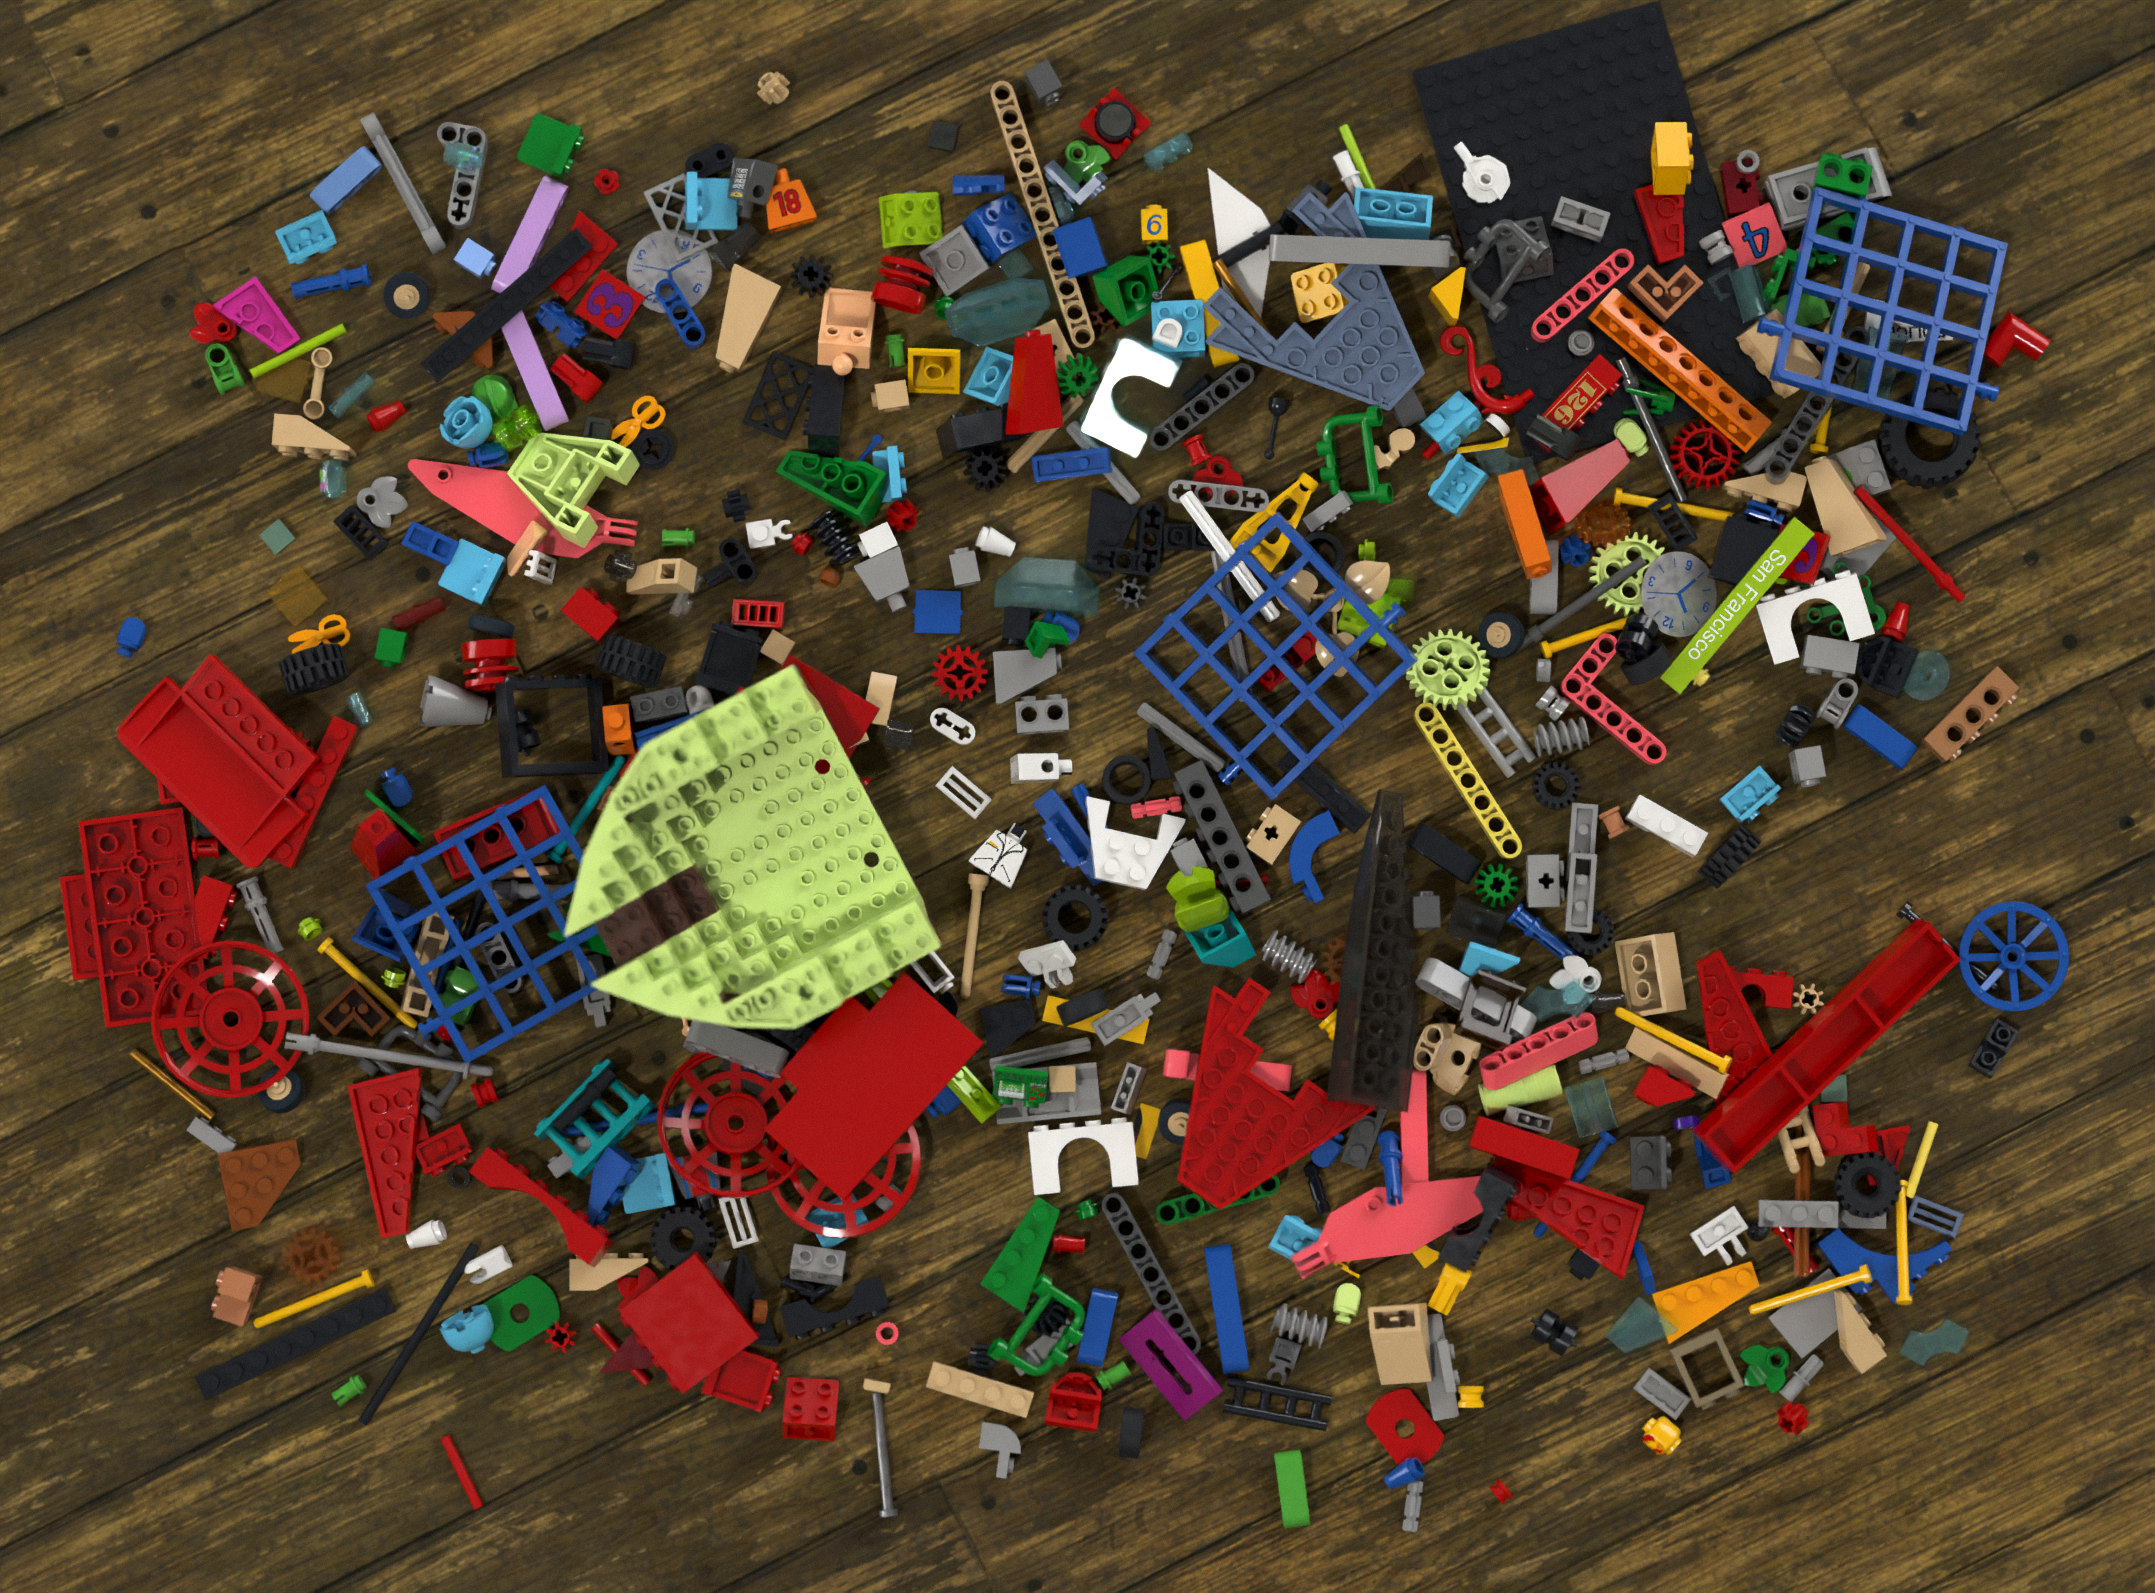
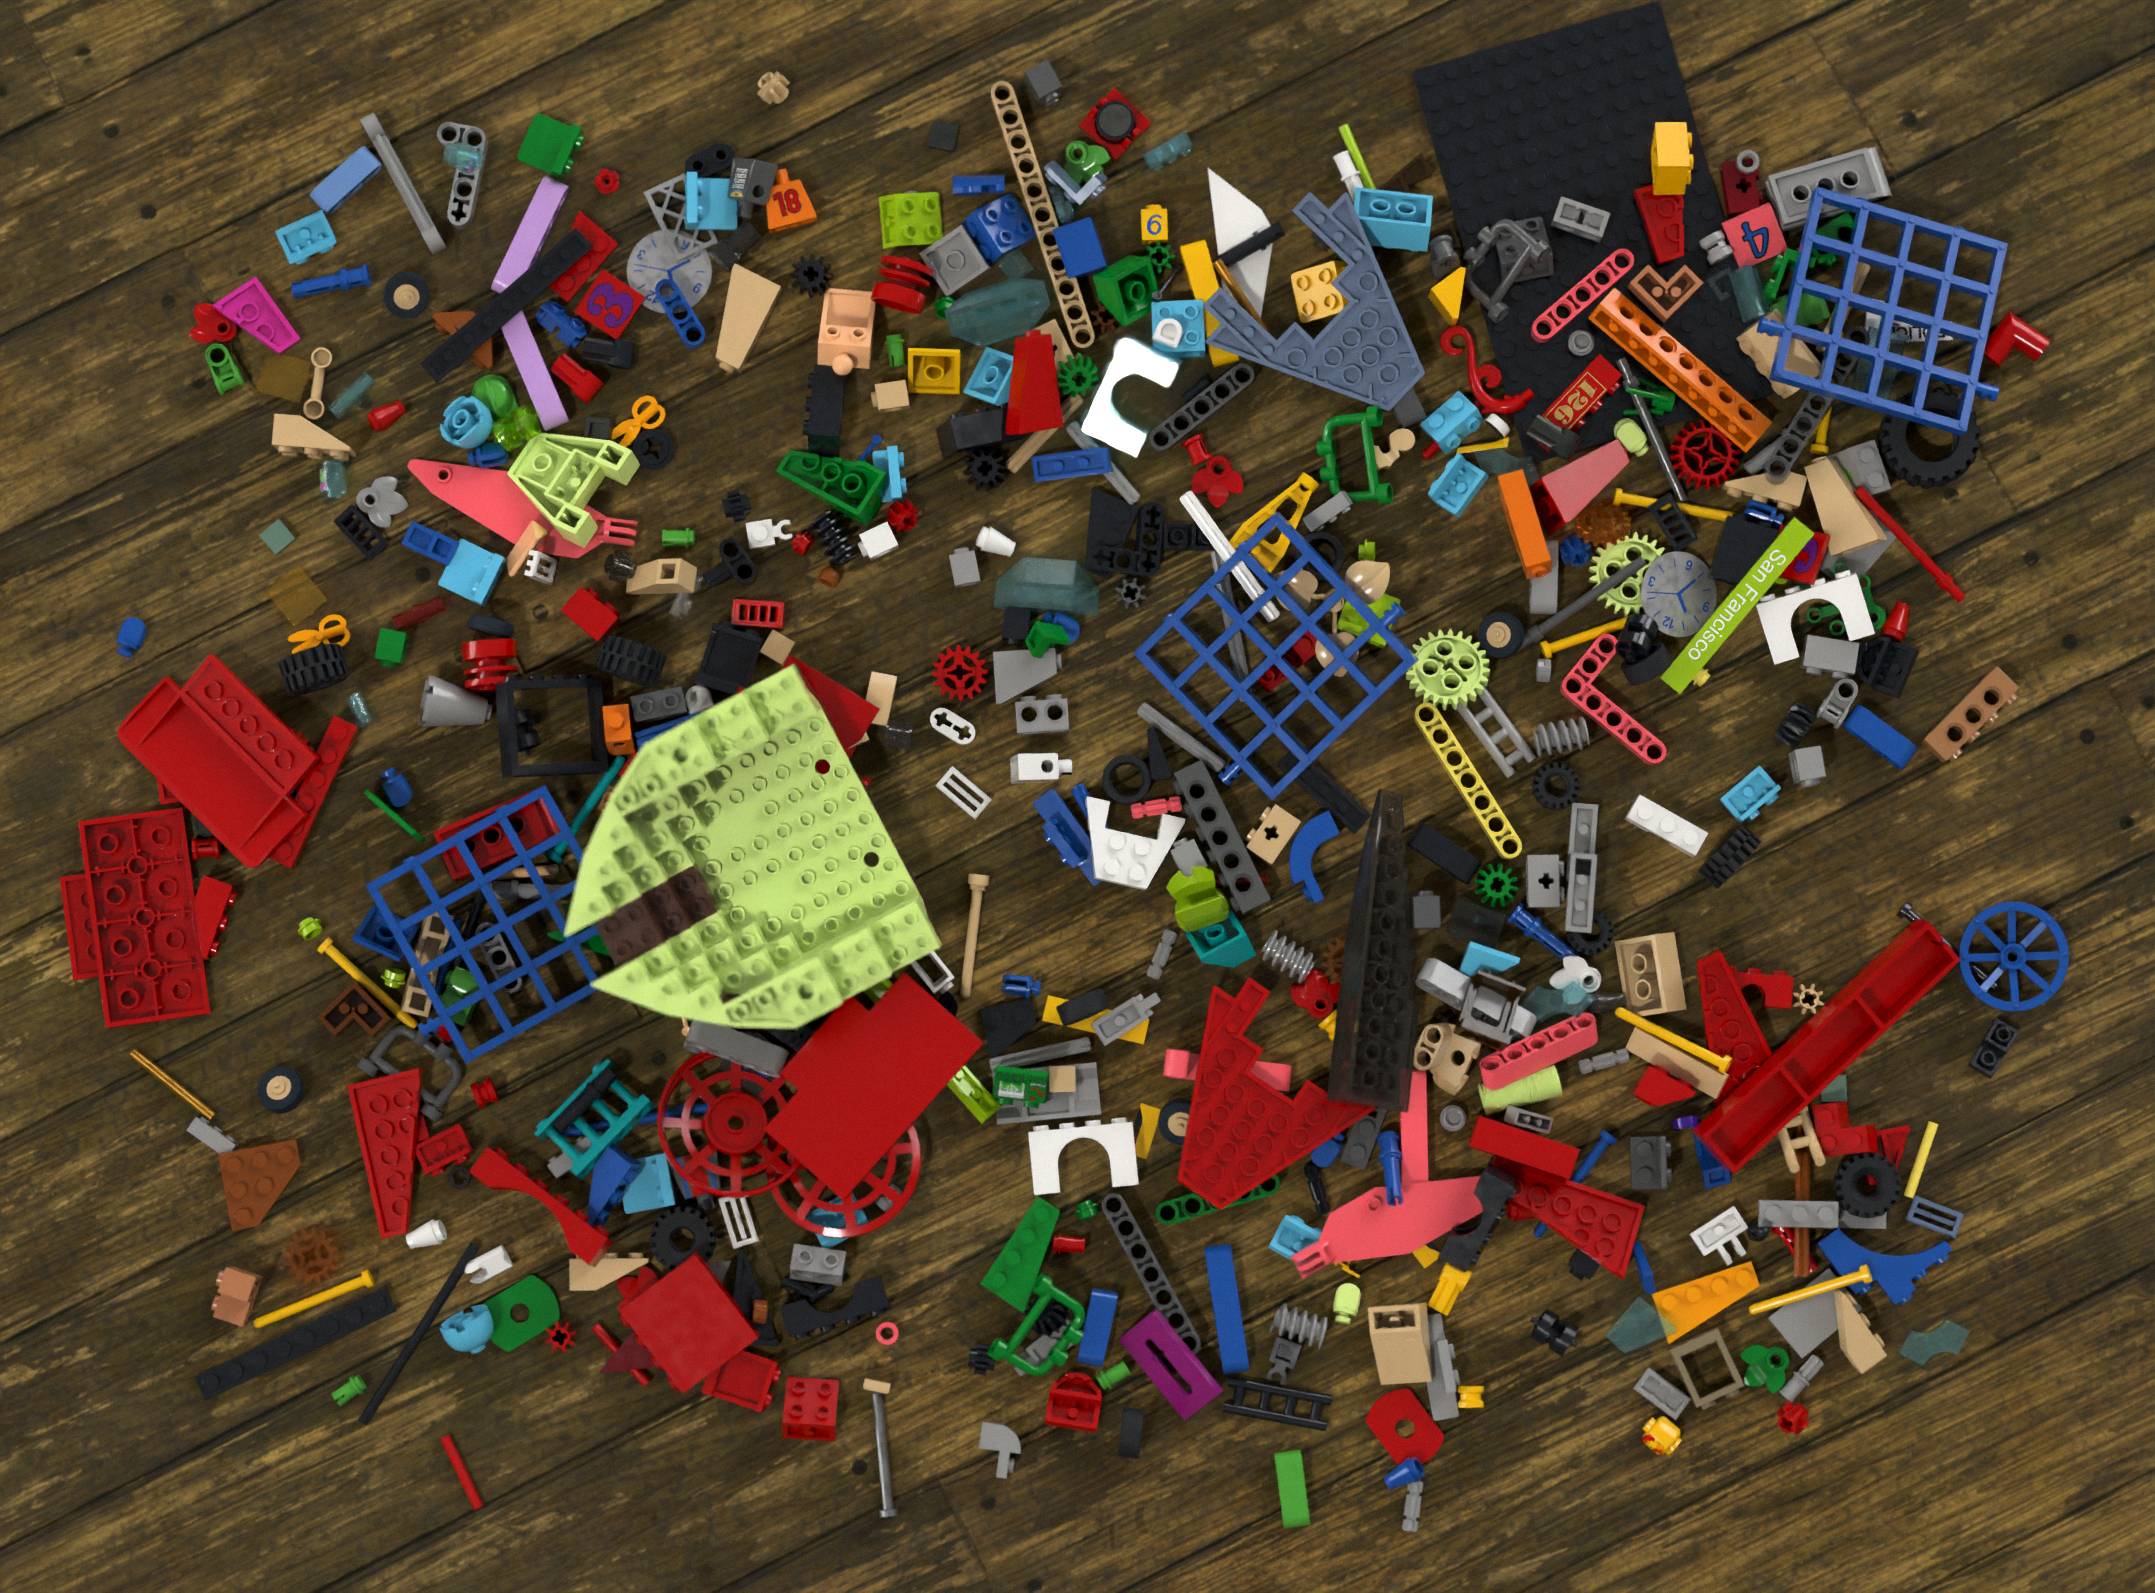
(212, 1019): red dish -> none
(256, 904): light grey pin -> none
(297, 351): lime bar -> none
(313, 1044): light grey bar -> none
(382, 844): red slope -> none
(398, 905): dark blue beam -> none
(476, 259): light blue brick -> none
(598, 1002): light grey hinge -> none
(757, 401): black window -> none
(885, 578): light grey torso -> none
(937, 612): blue piece -> none
(943, 1103): blue arm -> none
(980, 1389): tan arch -> none
(1002, 855): white torso -> none
(1046, 960): white hinge -> none
(1081, 895): black tyre -> none
(1128, 1088): light grey piece -> none
(1218, 495): light grey beam -> none
(1277, 407): black hinge -> none
(1290, 221): black torso -> none
(1359, 250): light grey beam -> none
(1400, 589): clear neon green slope -> none
(1484, 176): white piece -> none
(1501, 1492): red bush -> none
(1557, 707): light grey wheel -> none
(1591, 1107): clear light blue panel -> none
(1613, 822): nougat bush -> none
(1841, 182): green brick -> none
(1902, 1247): yellow bar -> none
(1928, 663): clear light blue dish -> none

